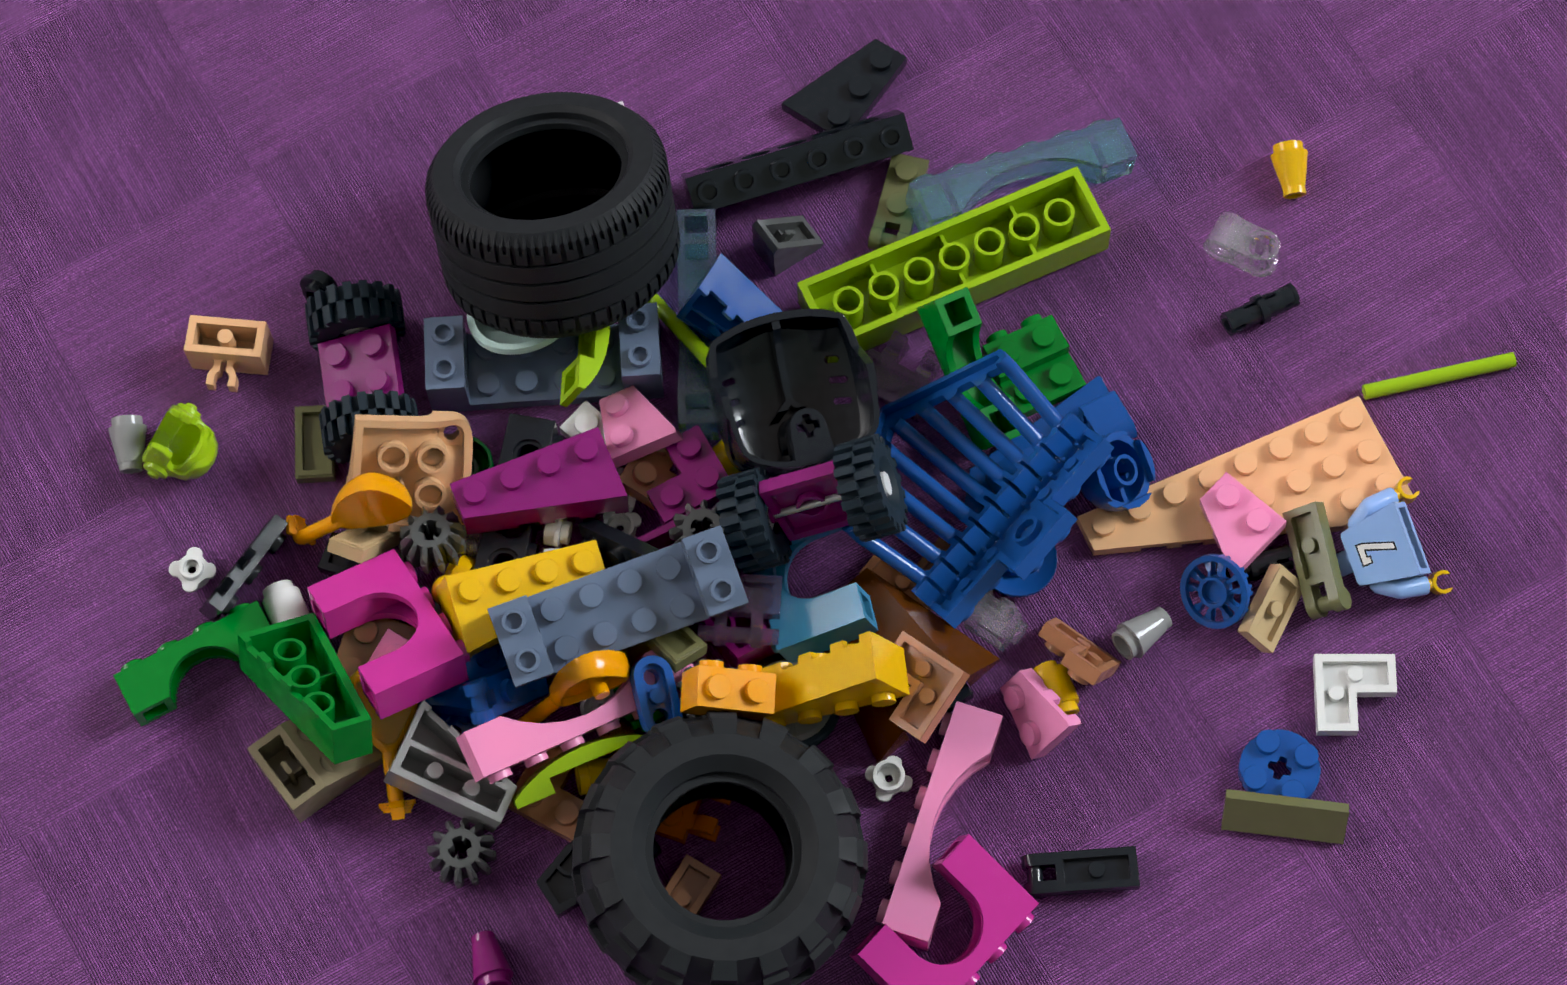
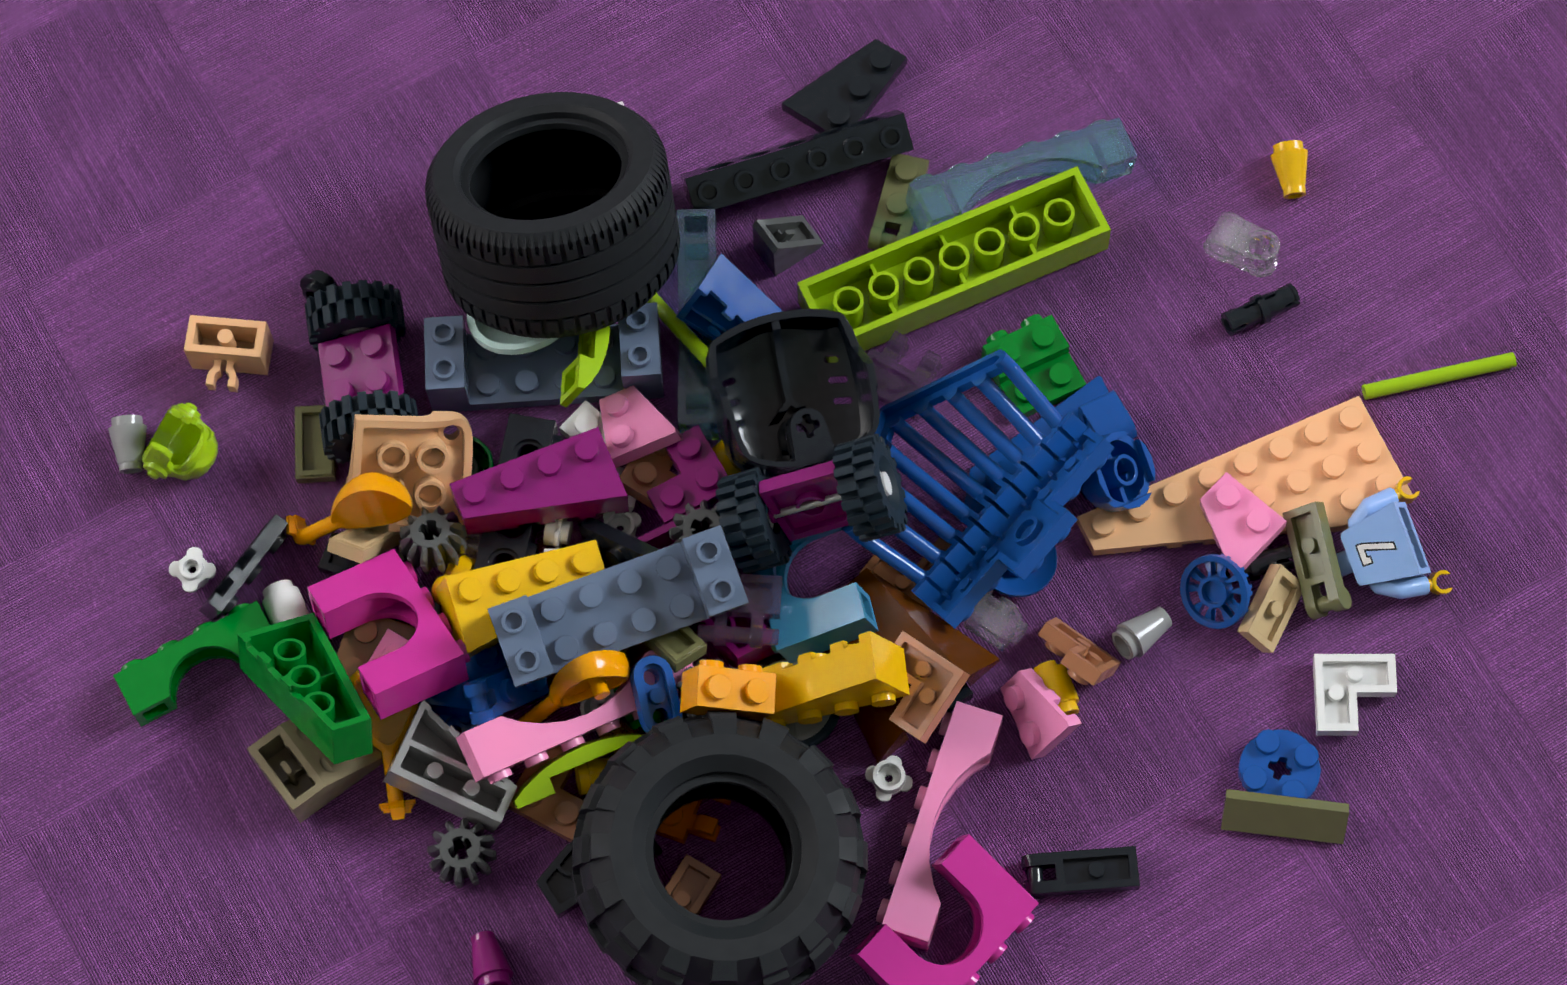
(954, 335): green arch -> none

